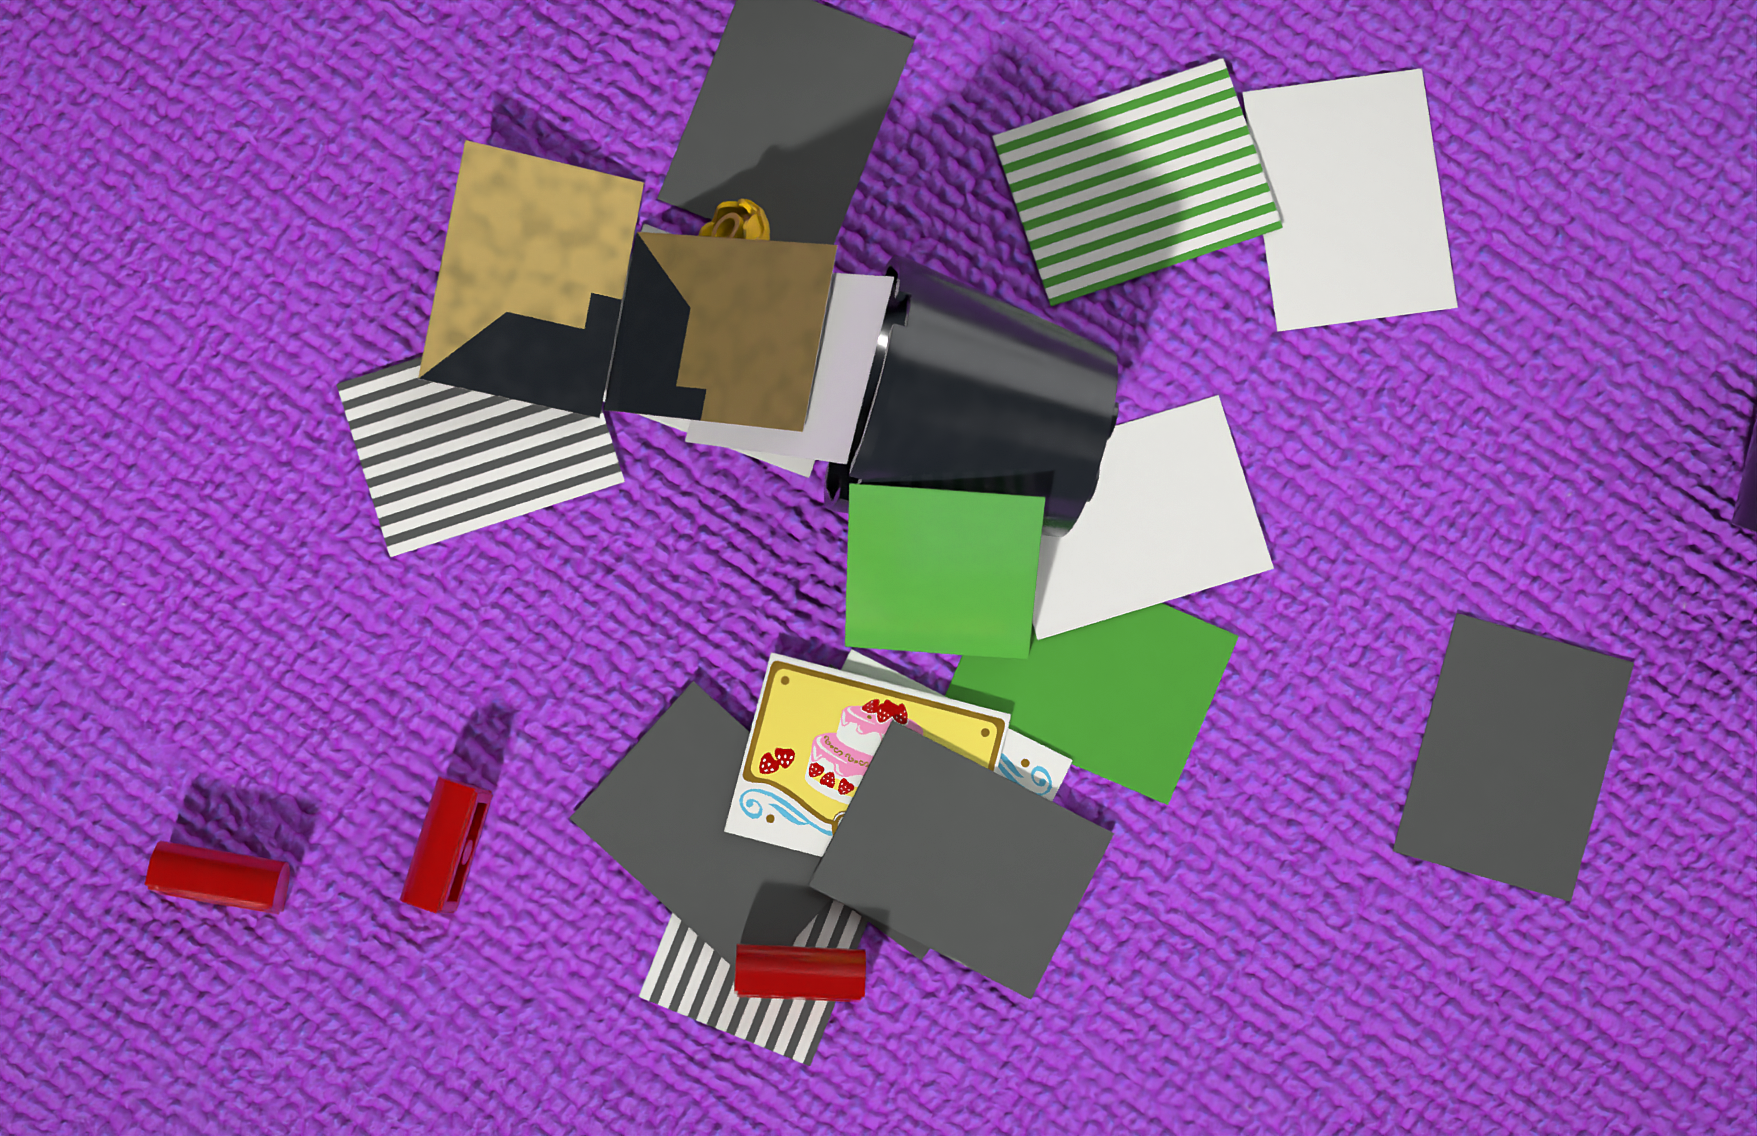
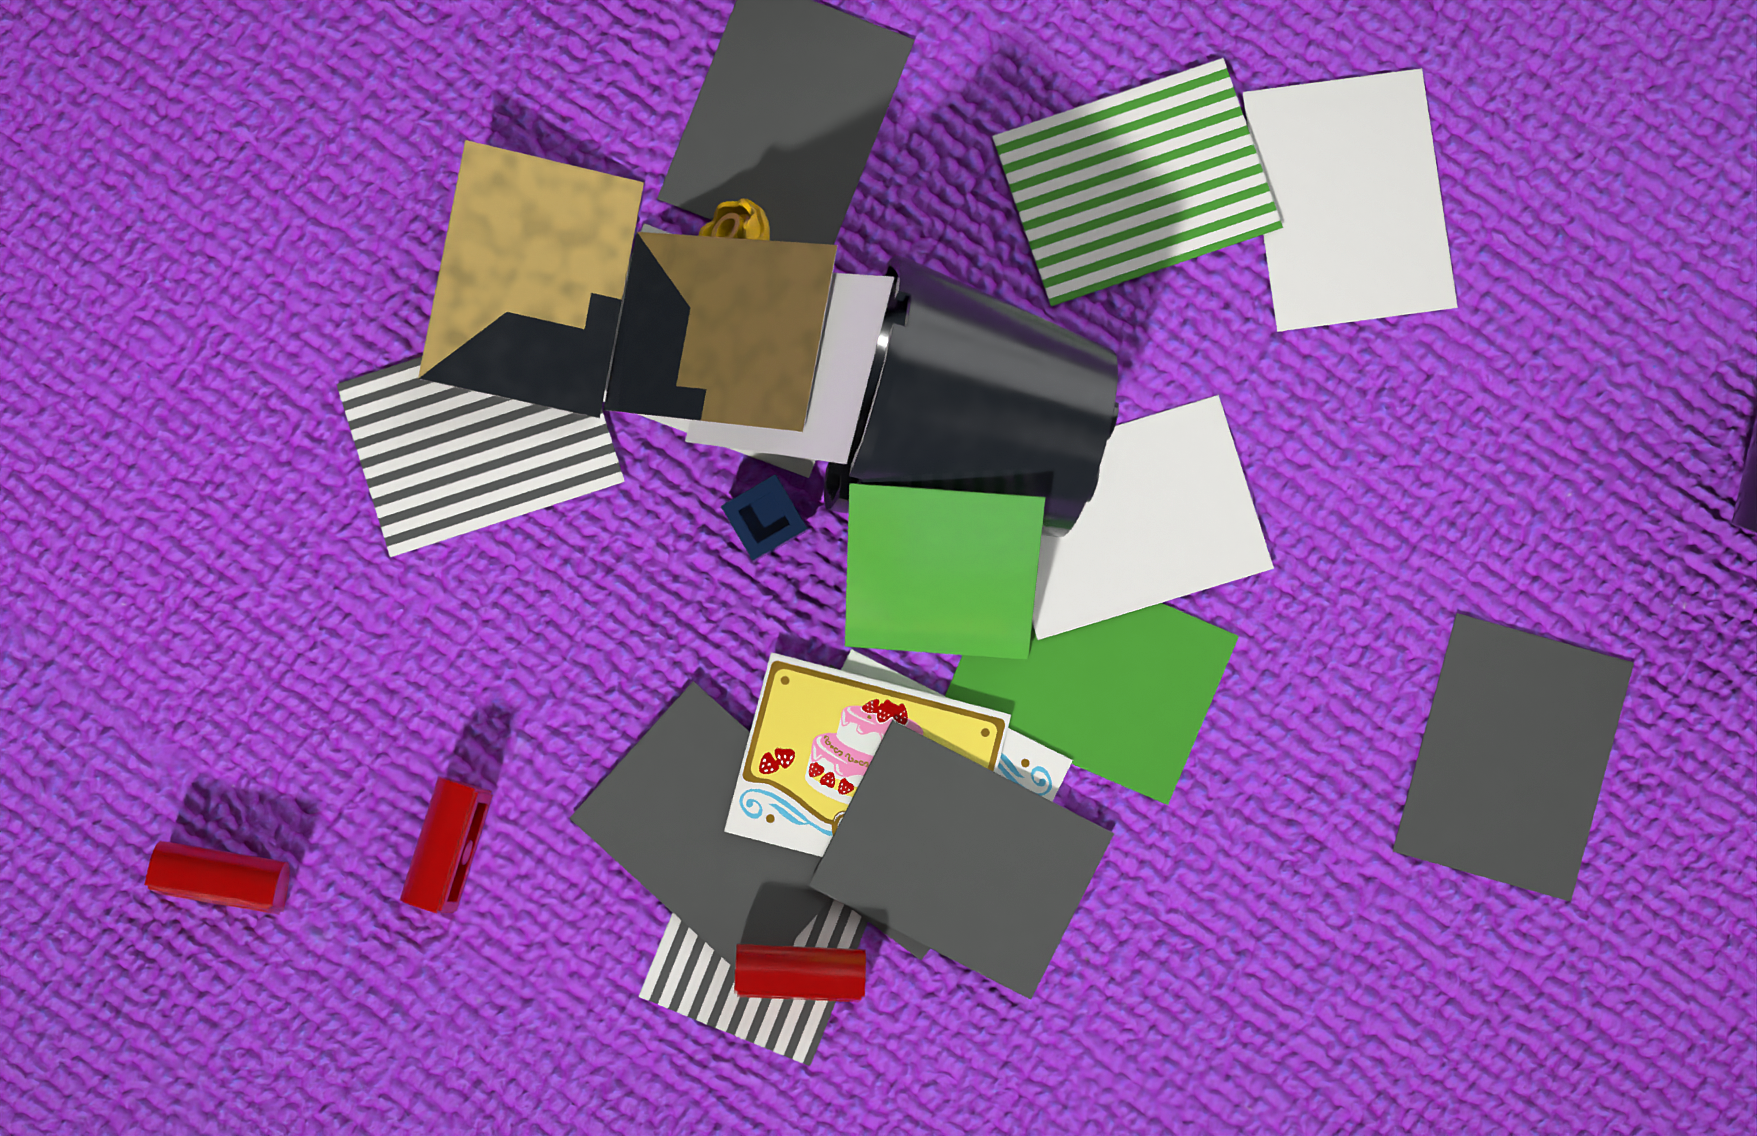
(764, 518): none -> dark blue plate

